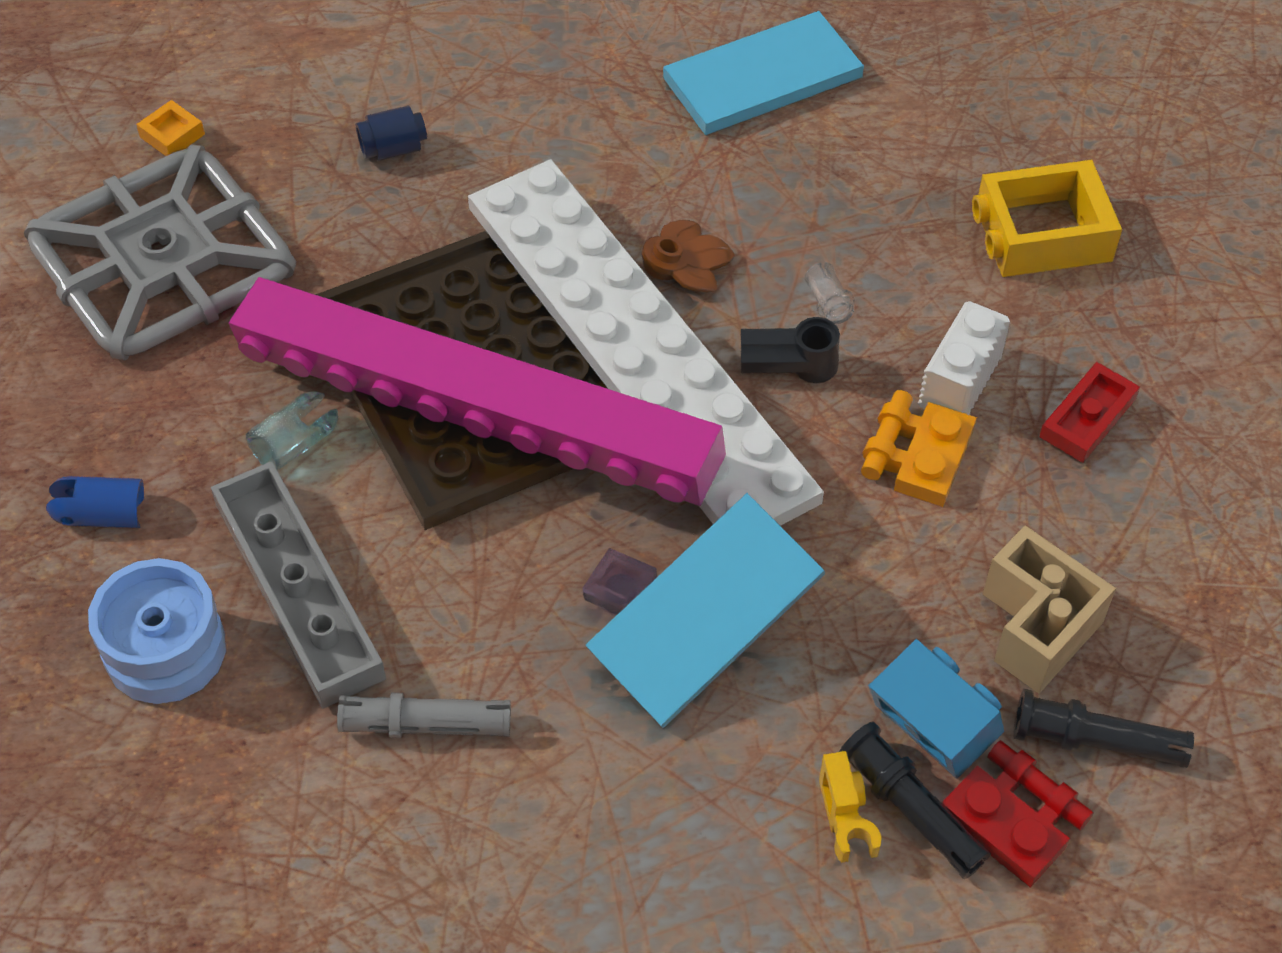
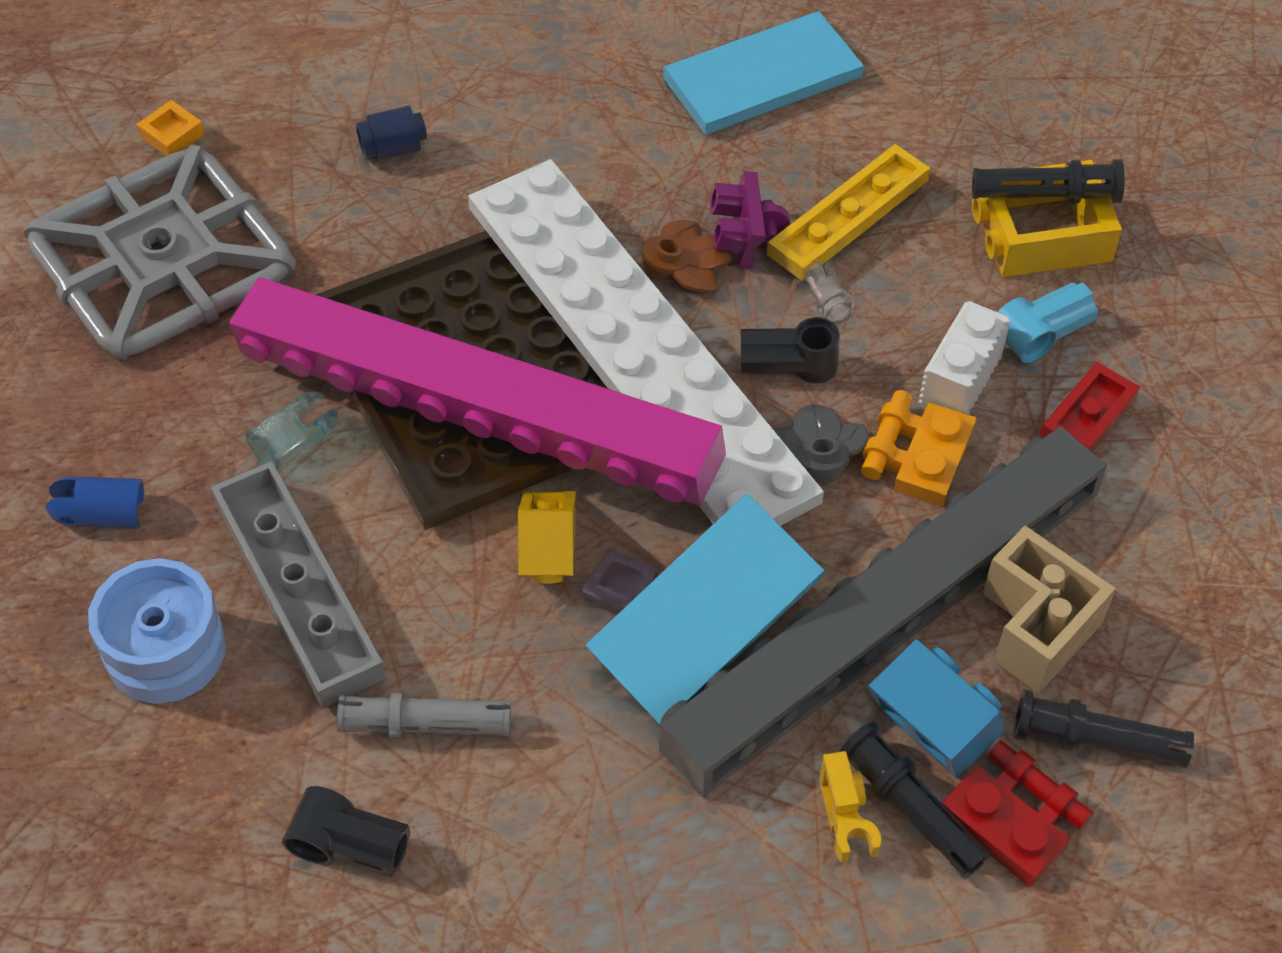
(331, 828): none -> black piece
(546, 535): none -> yellow slope
(752, 219): none -> magenta hips
(822, 441): none -> dark grey plate
(848, 211): none -> yellow plate
(875, 612): none -> dark grey brick
(987, 182): none -> black pin
(1040, 323): none -> medium azure piece

